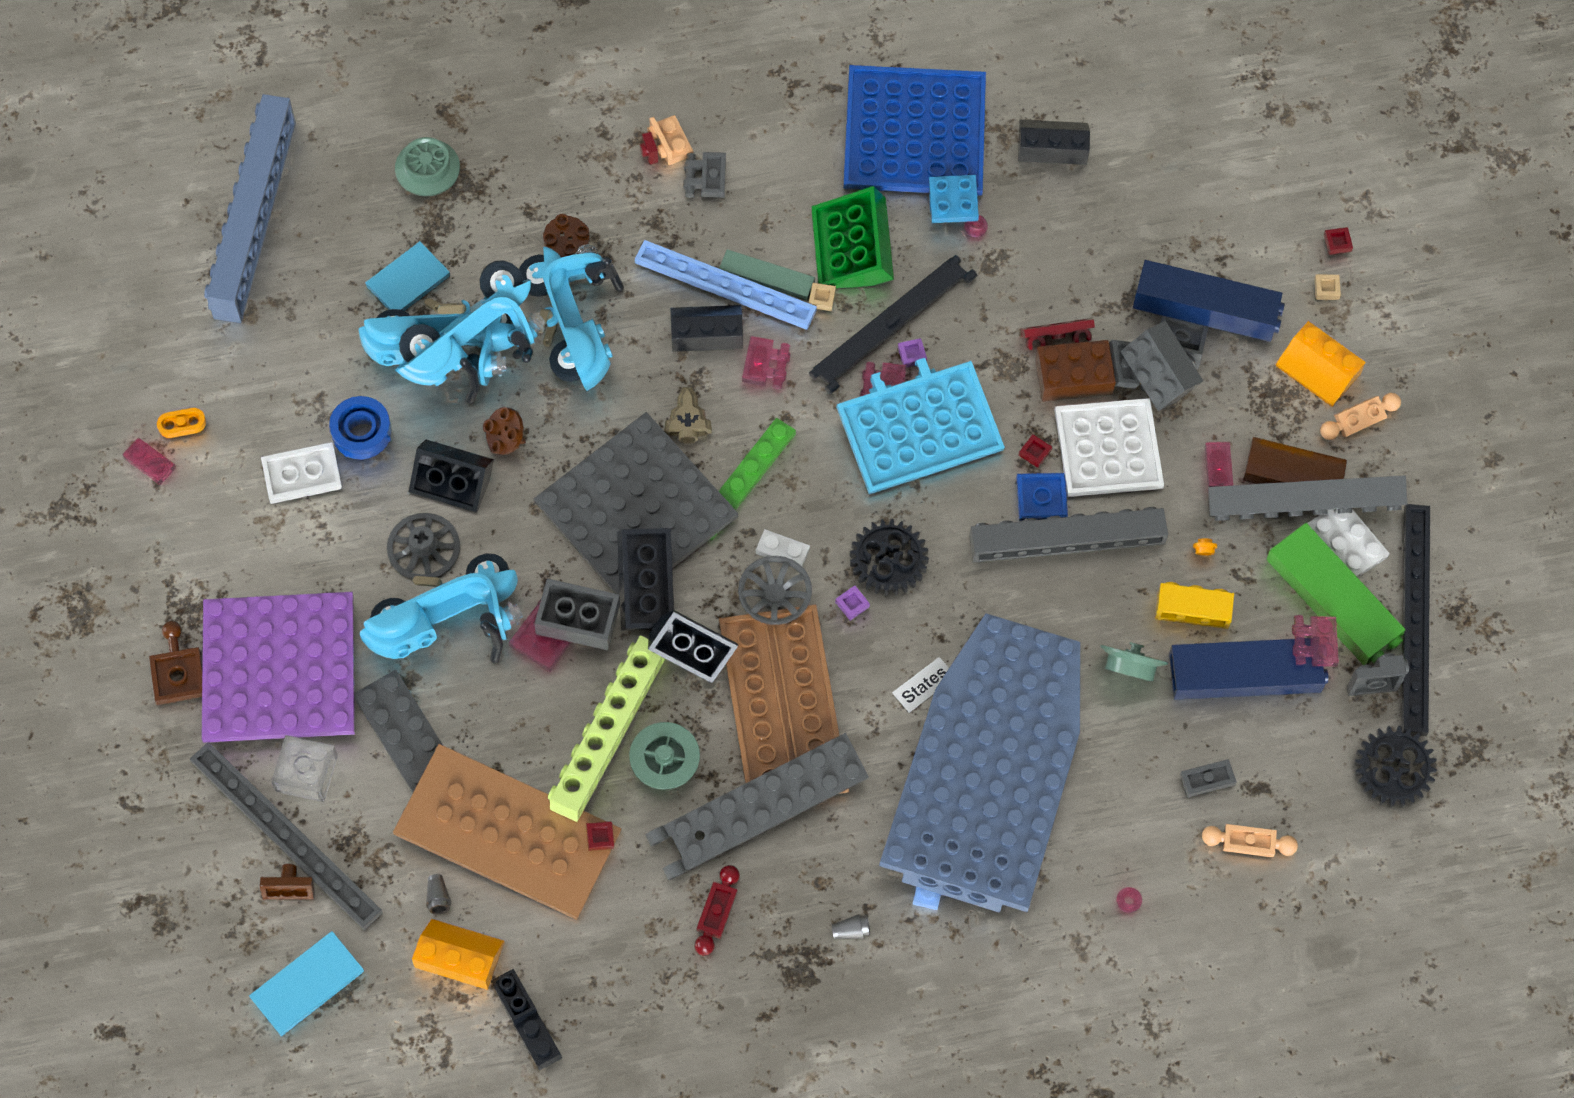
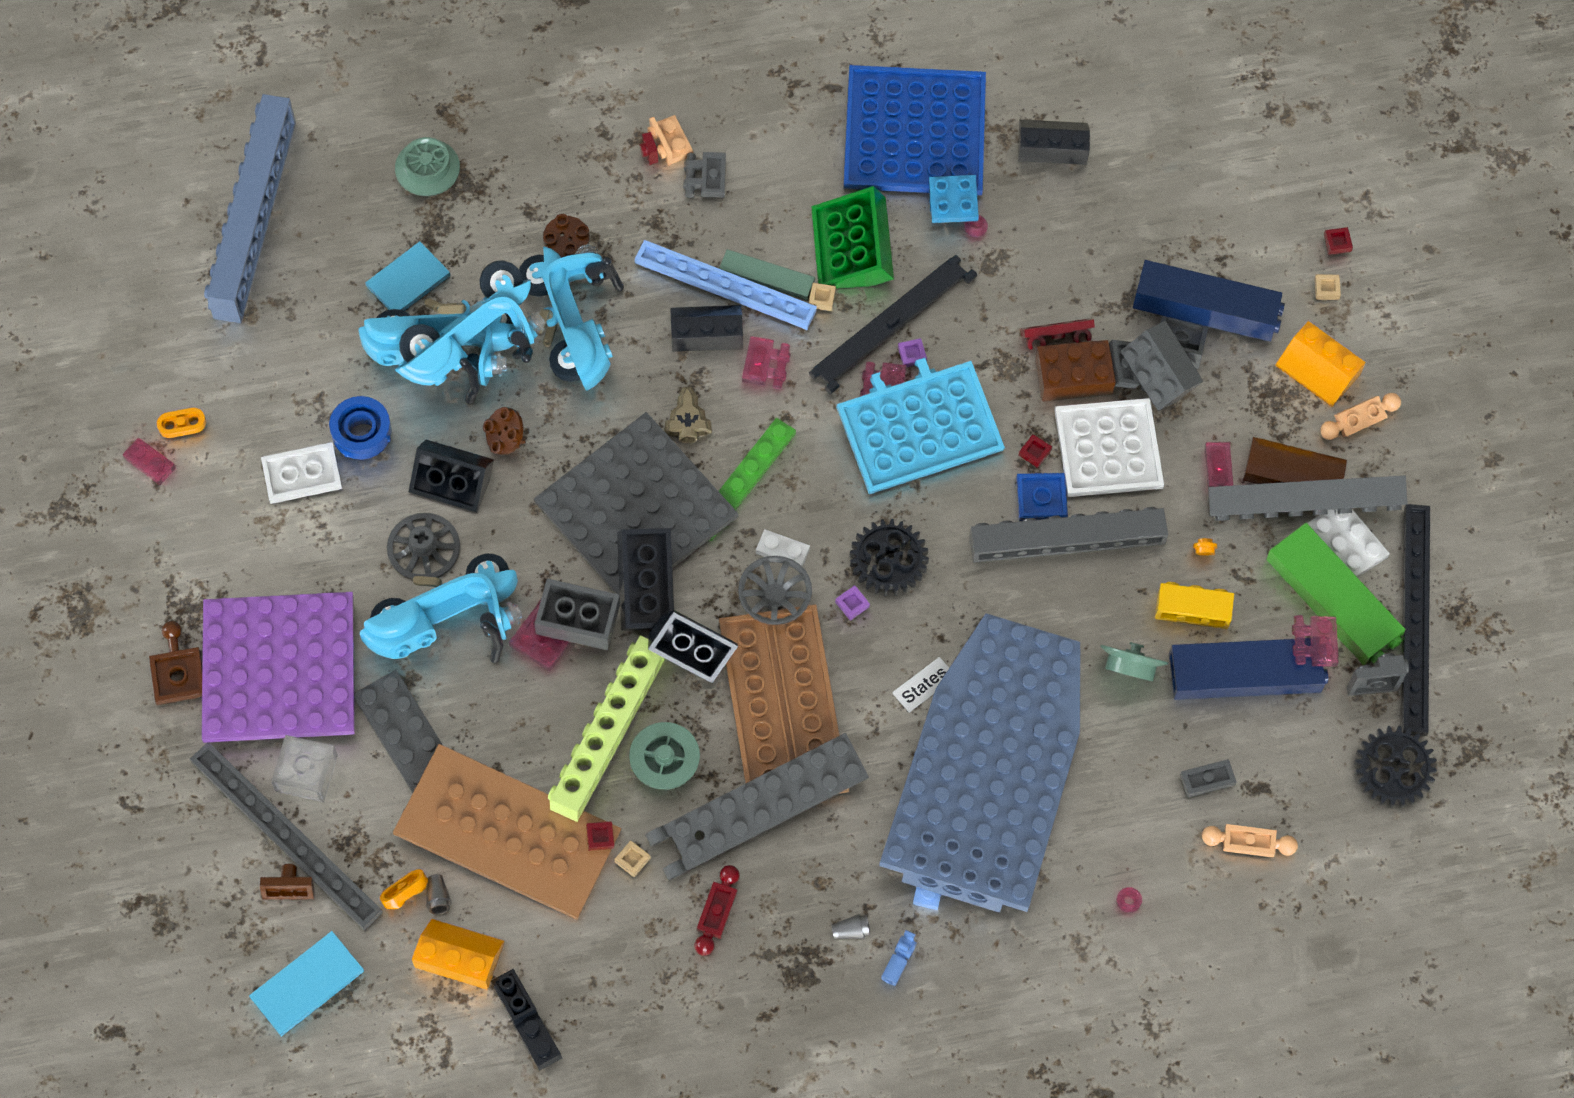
(403, 889): none -> light orange plate
(632, 858): none -> tan plate
(898, 962): none -> medium blue bar

